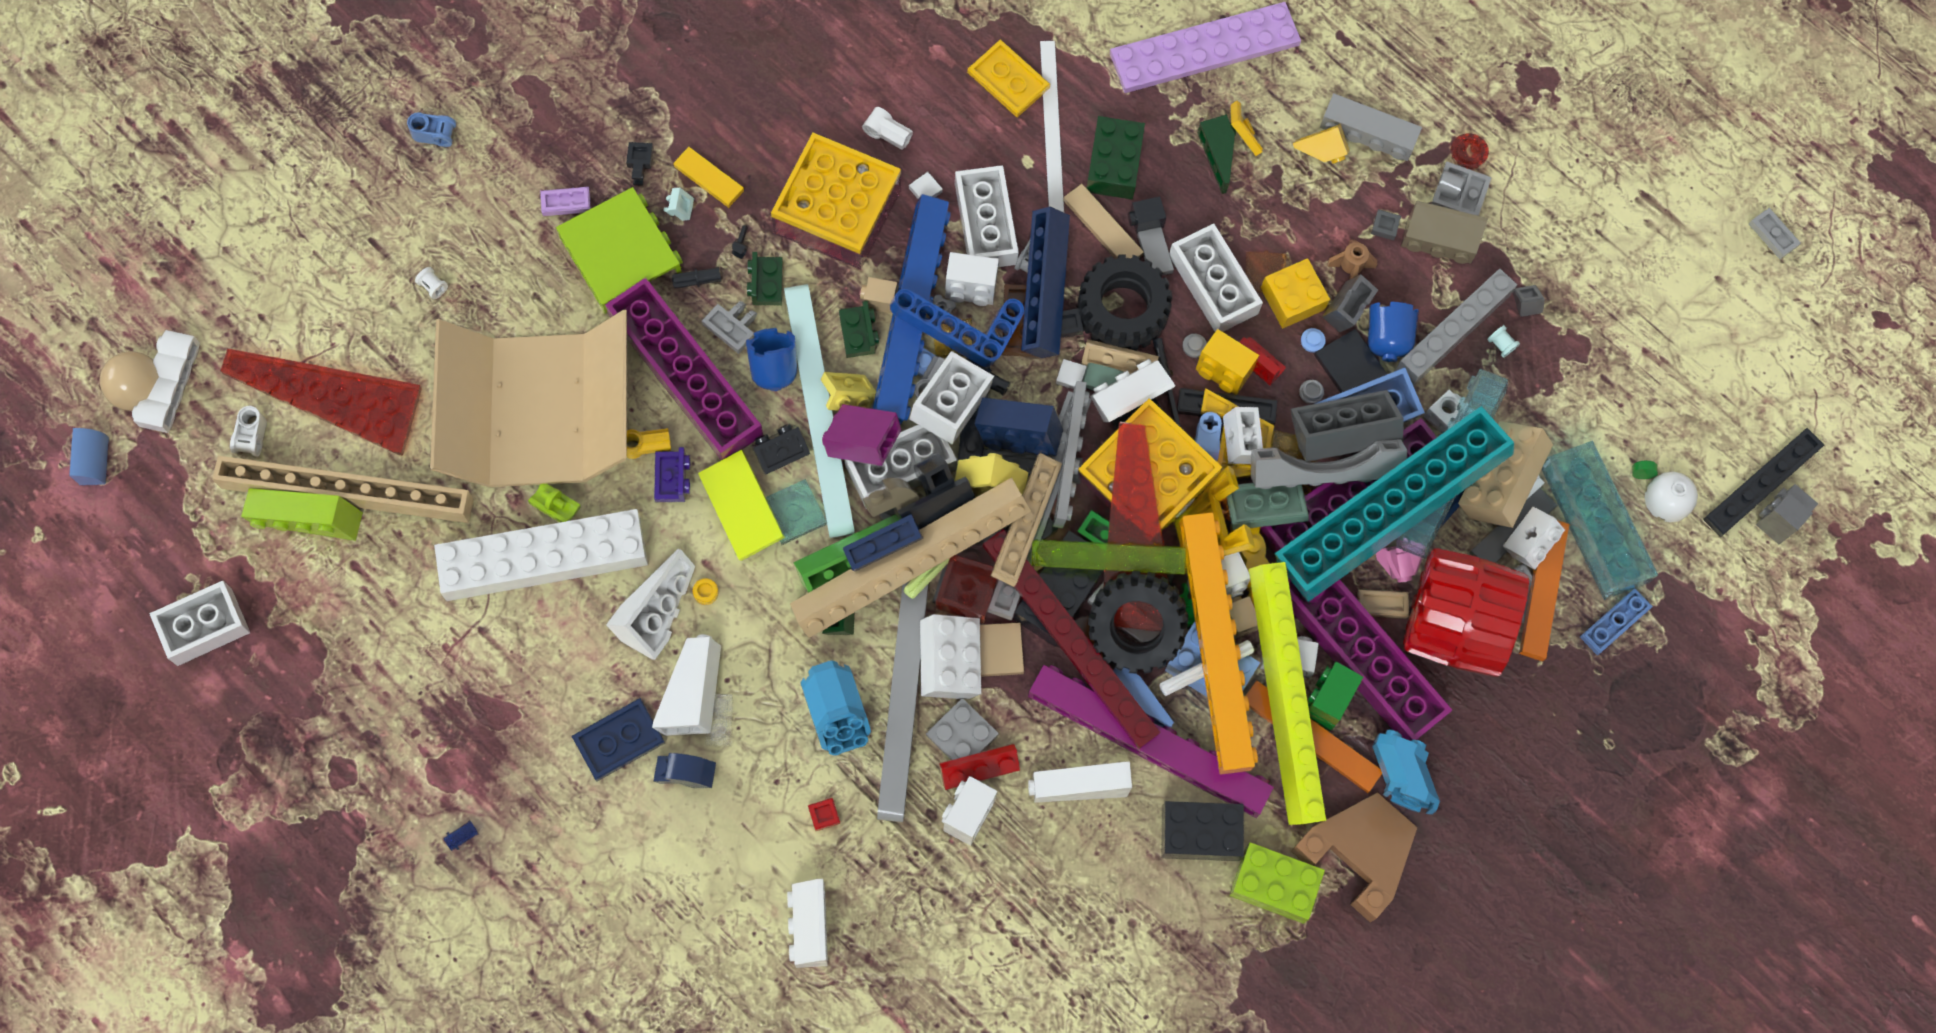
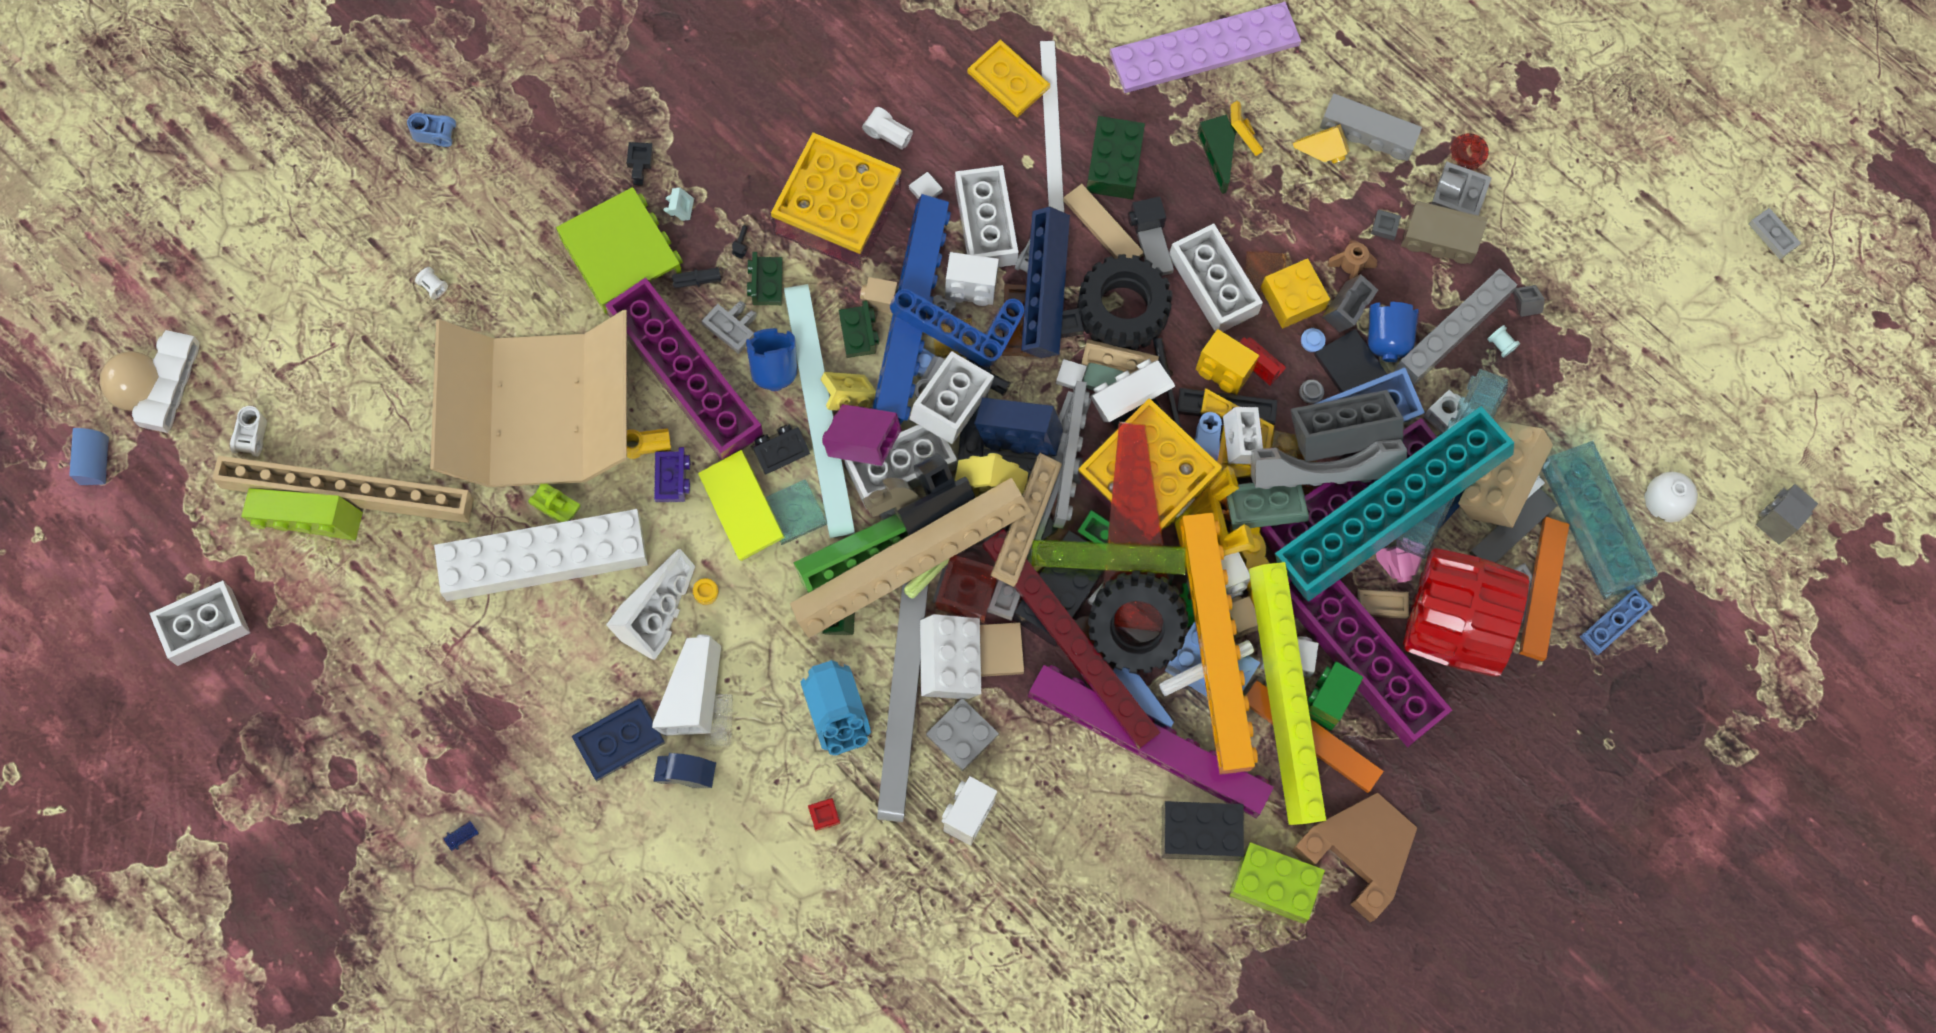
(356, 402): clear red wing -> none
(565, 201): lavender plate -> none
(708, 177): yellow tile -> none
(808, 924): white slope -> none
(882, 543): dark blue plate -> none
(980, 766): red plate -> none
(1082, 783): white slope -> none
(1193, 345): light grey plate -> none
(1406, 772): dark azure brick -> none
(1534, 538): white brick -> none
(1644, 470): green tile -> none
(1763, 482): black tile -> none

